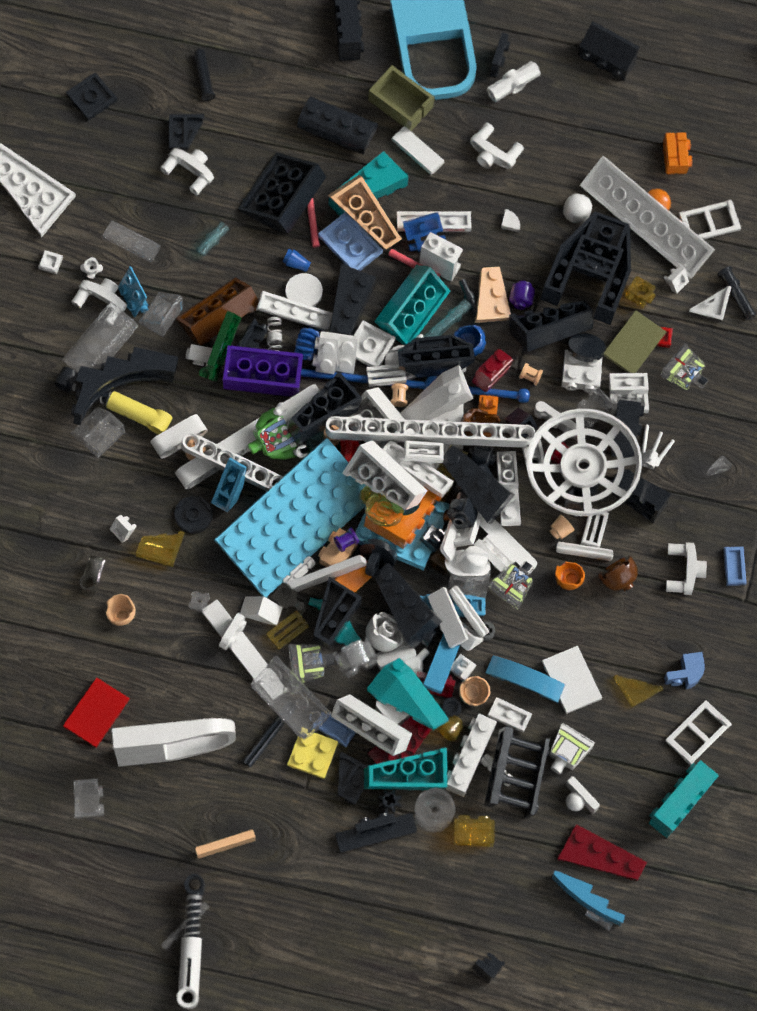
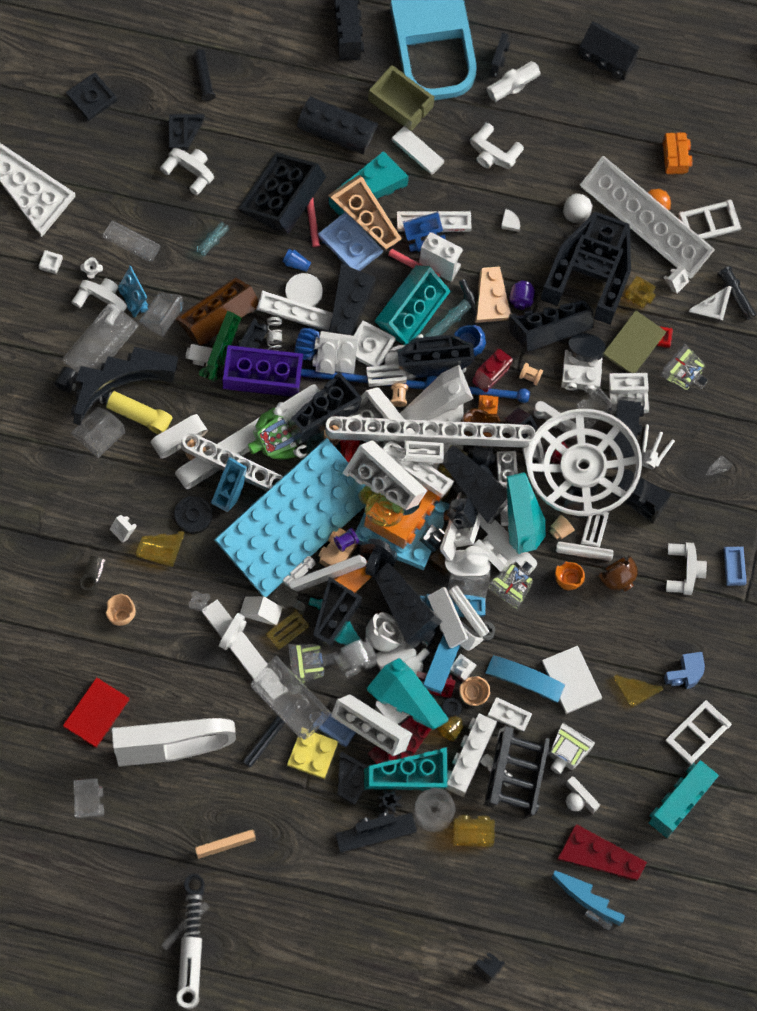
(525, 516): none -> teal wedge

